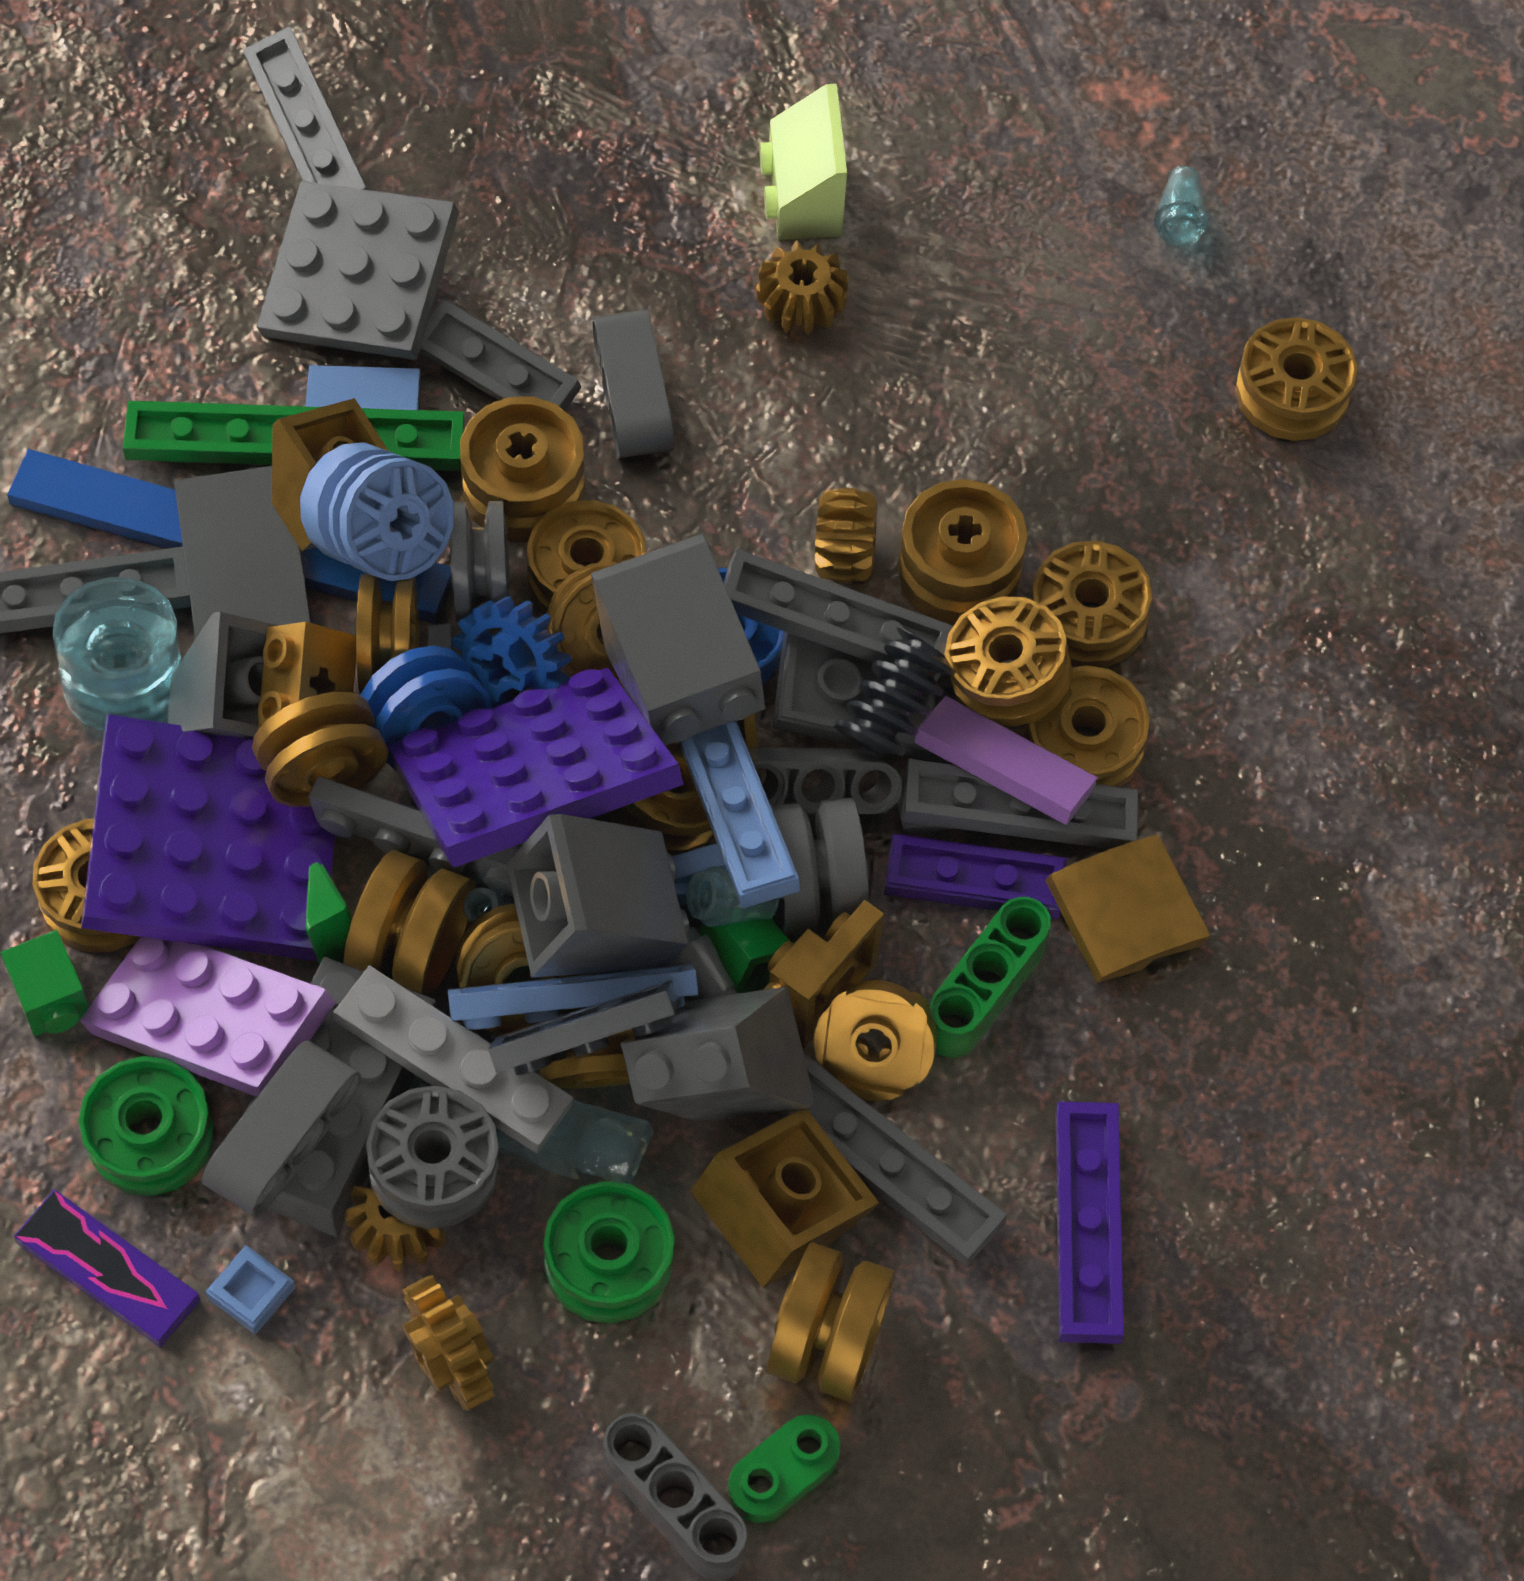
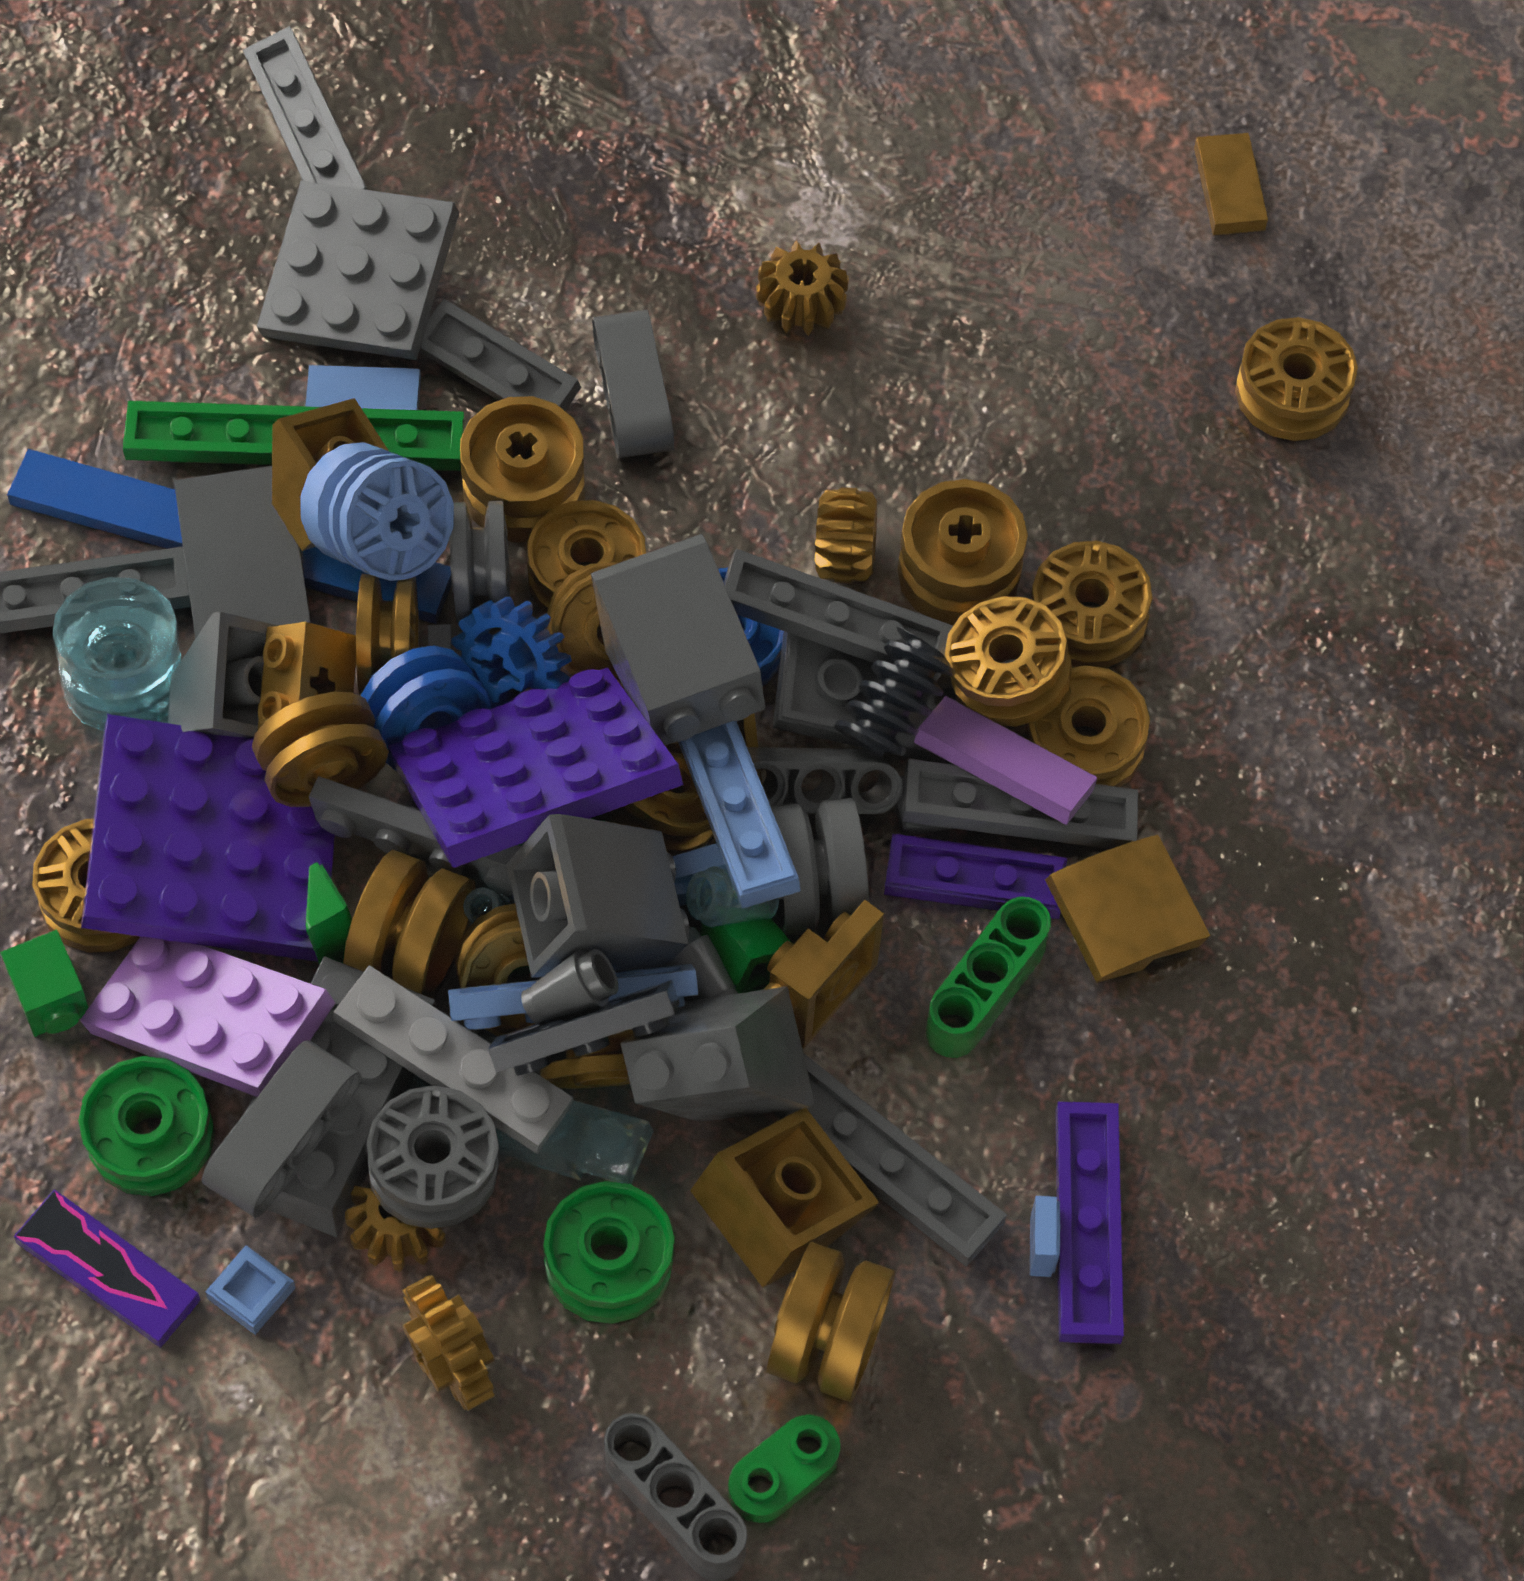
(572, 987): none -> dark grey cone
(806, 168): yellowish green slope -> none
(880, 1006): pearl gold plate -> none
(1044, 1236): none -> medium blue tile
(1182, 209): clear light blue cone -> none
(1230, 183): none -> pearl gold tile

